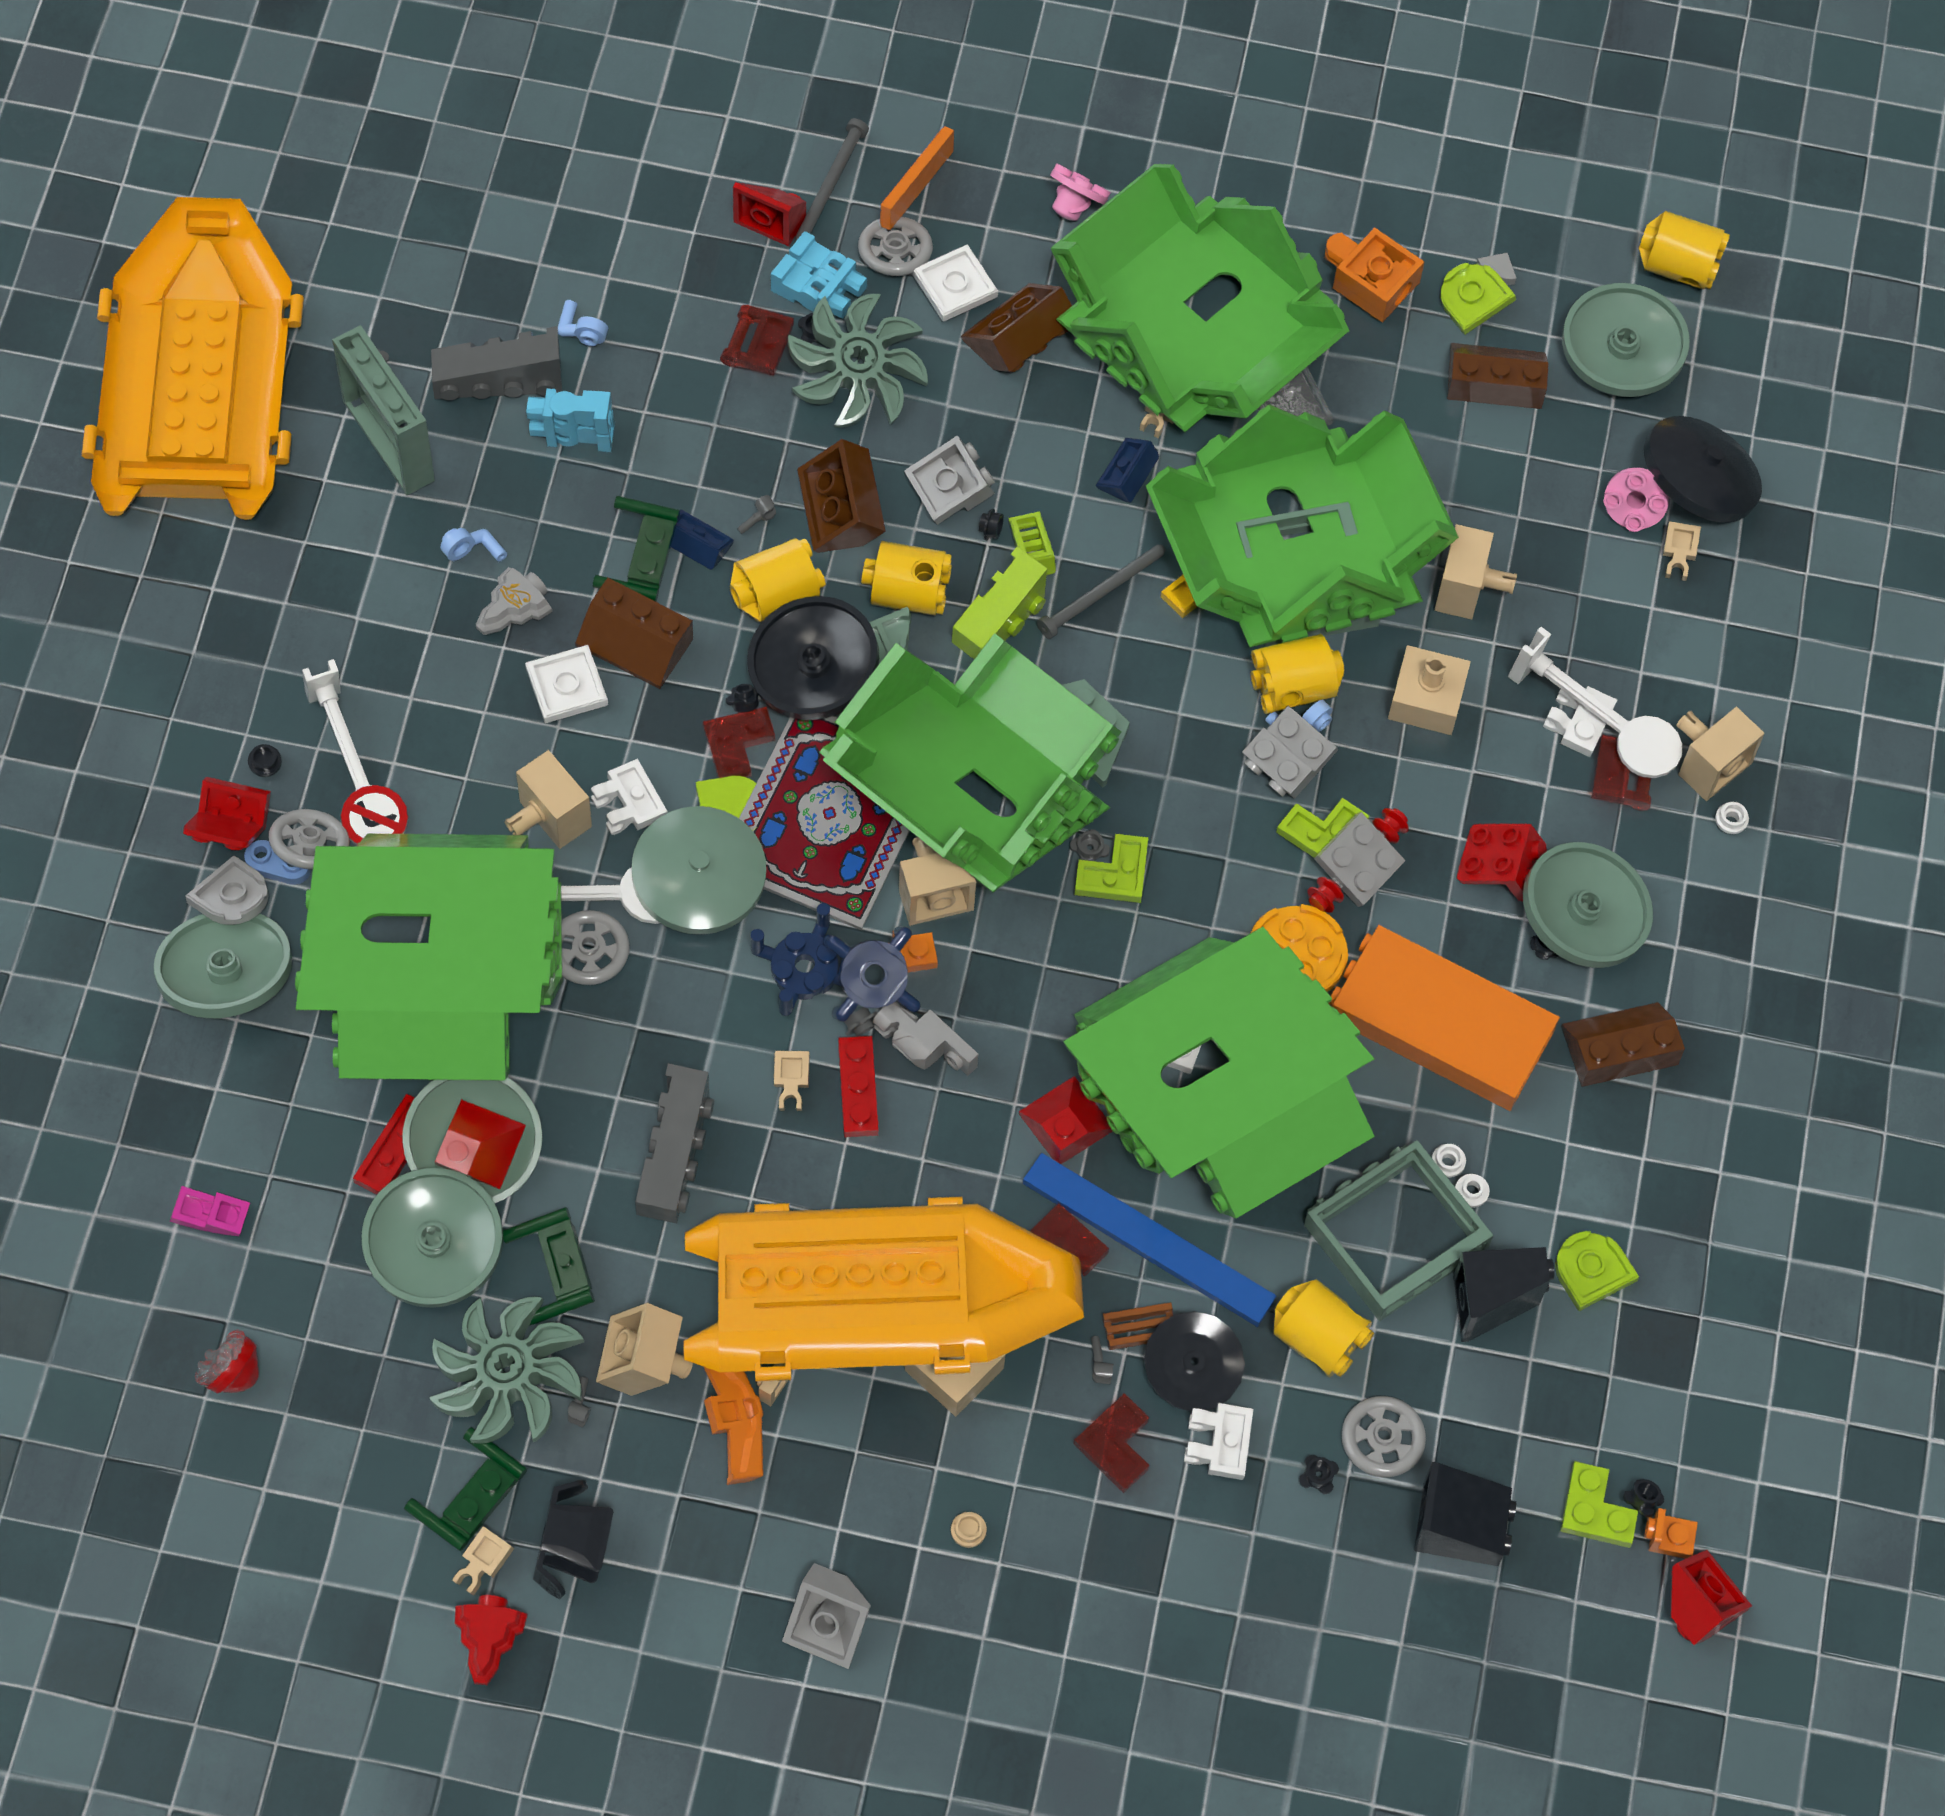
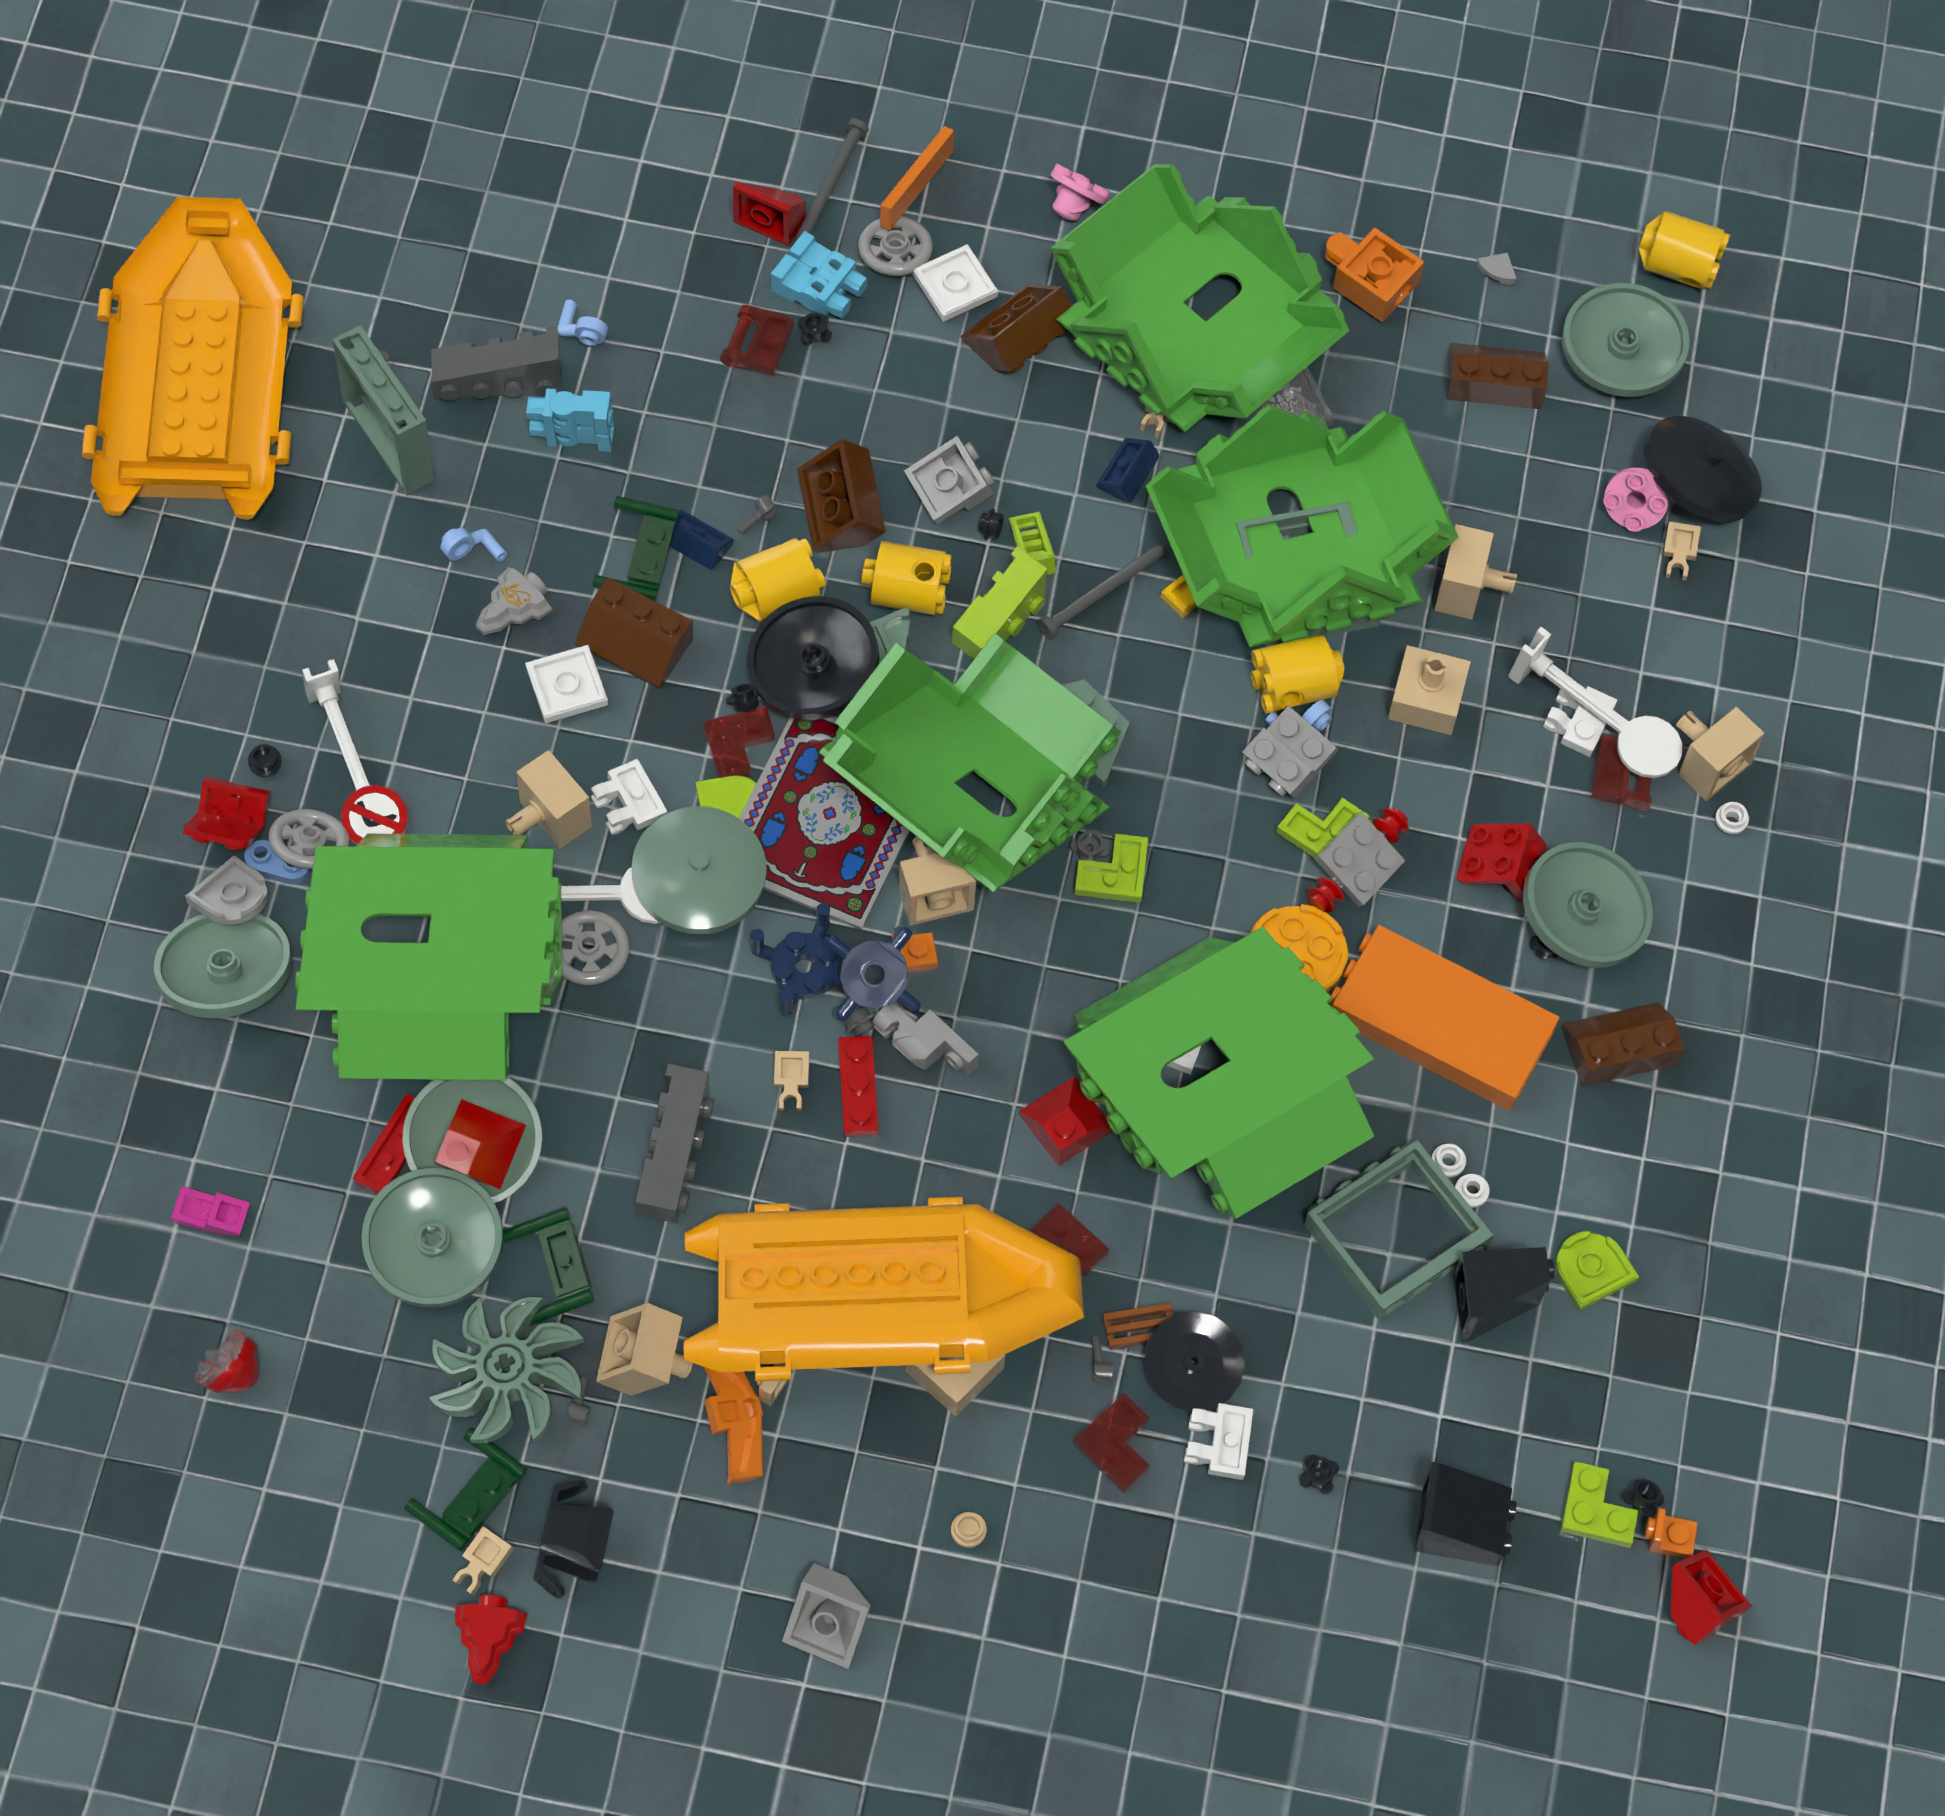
(849, 373): sand green piece -> none
(1150, 1240): blue tile -> none
(1321, 1326): yellow cylinder -> none
(1373, 1462): light grey plate -> none
(1474, 295): lime tile -> none

